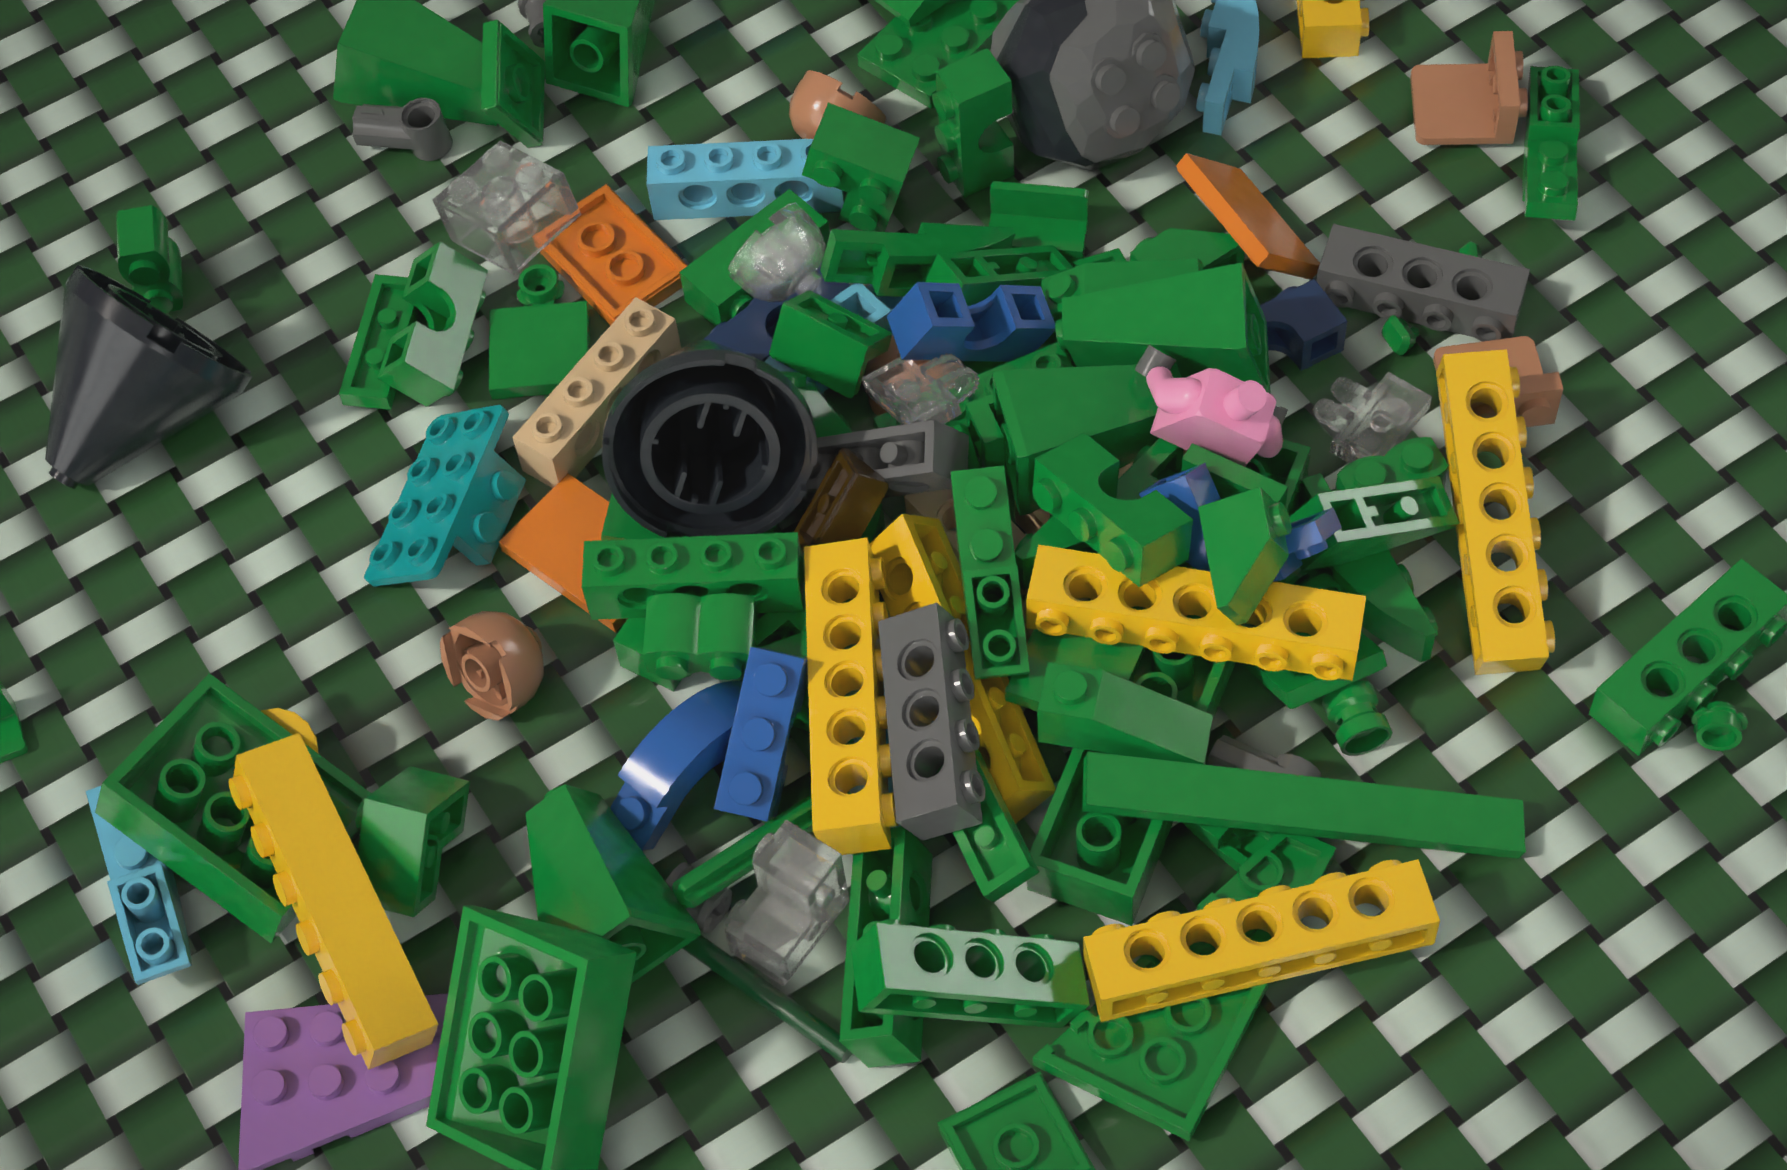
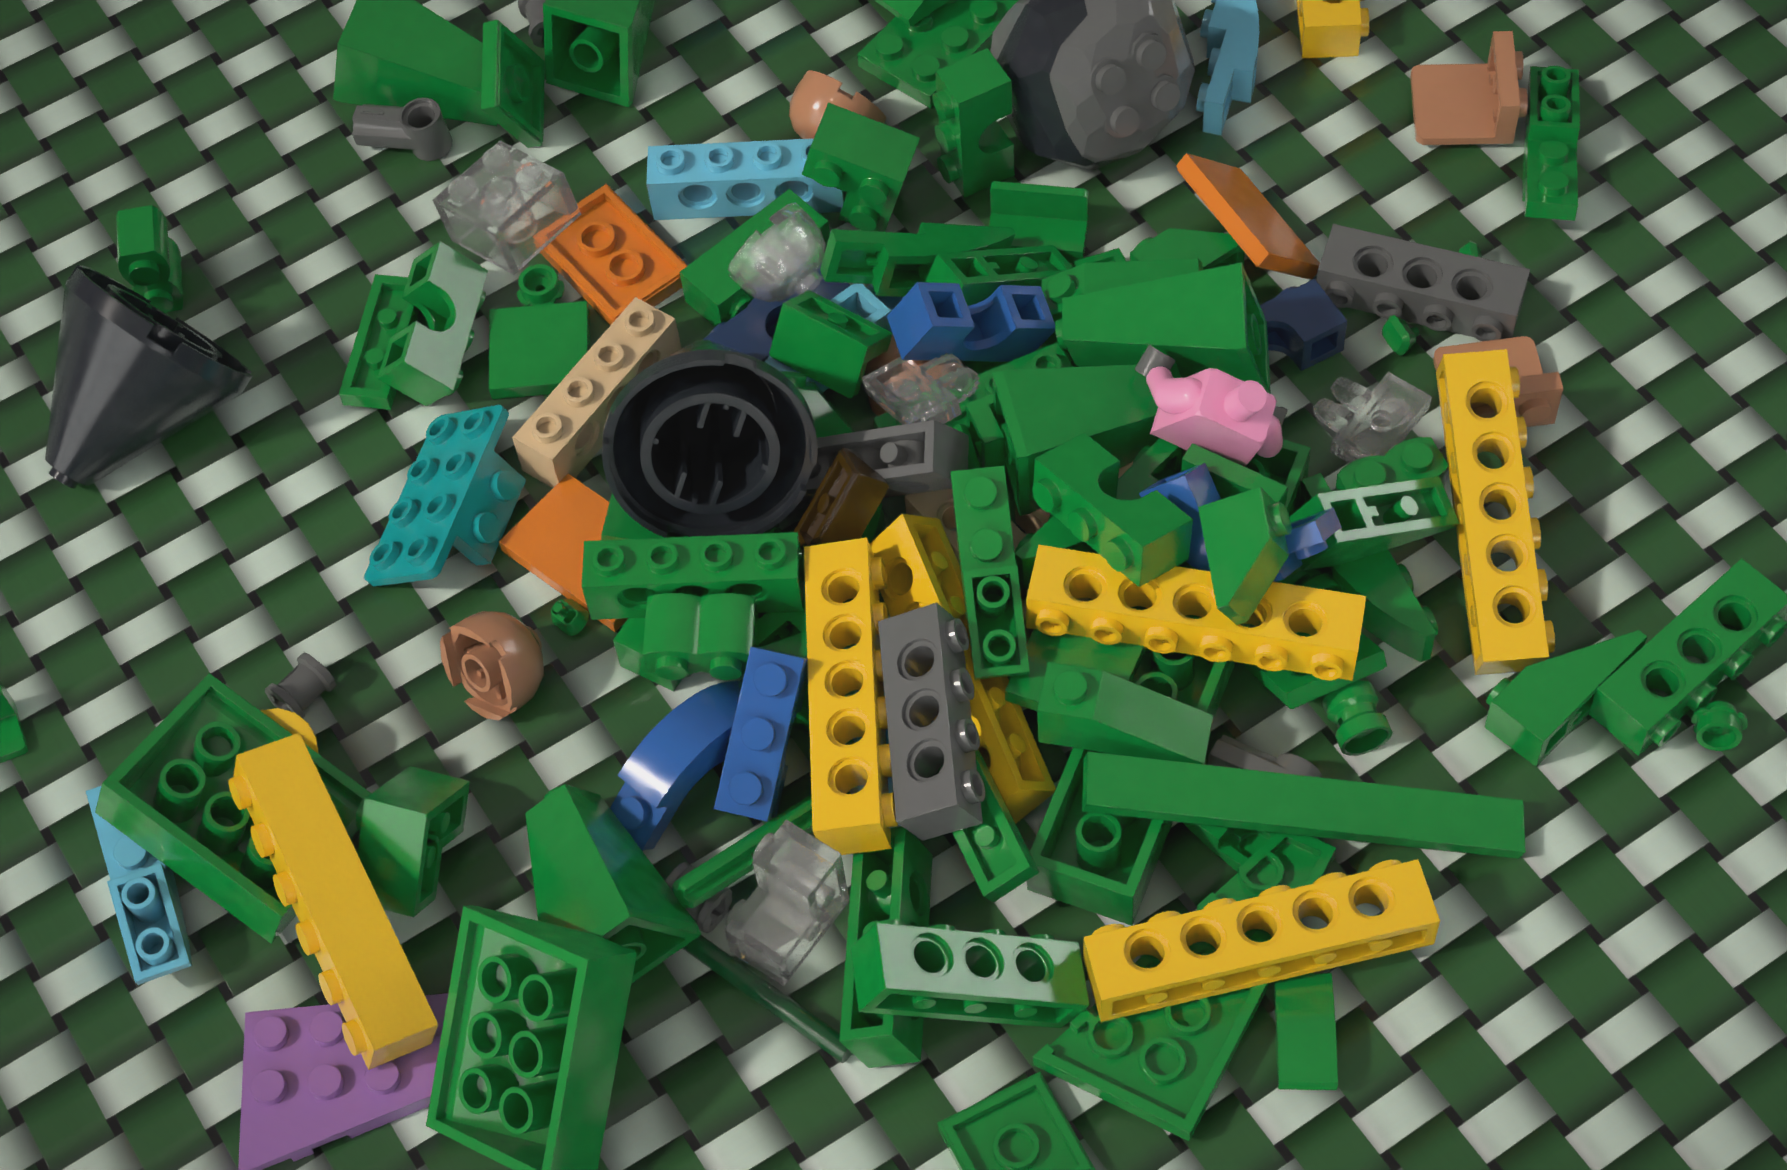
(301, 685): none -> dark grey bush
(569, 616): none -> green rock
(1306, 1033): none -> green slope
(1554, 695): none -> green slope

